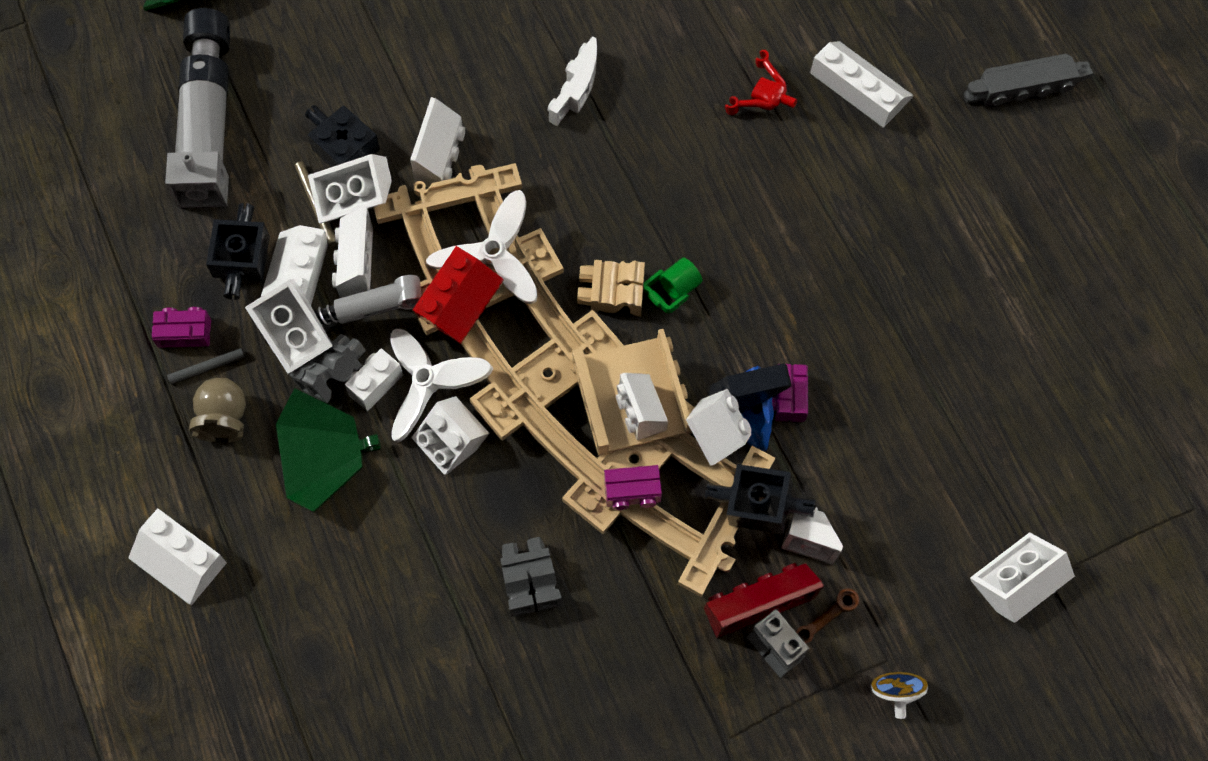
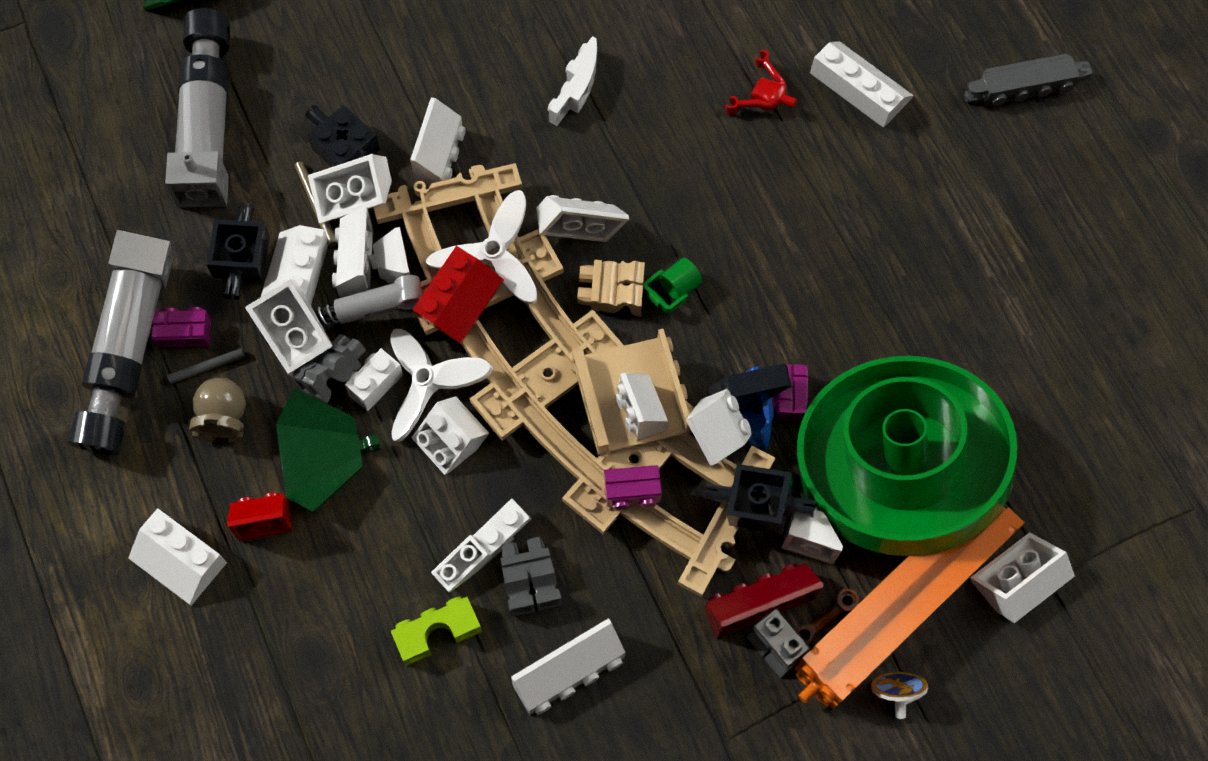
(139, 271): none -> light grey piece
(260, 516): none -> red slope
(390, 256): none -> white slope
(413, 635): none -> lime arch
(481, 547): none -> white slope
(569, 667): none -> white slope
(579, 218): none -> white slope
(894, 612): none -> orange brick
(907, 455): none -> green piece

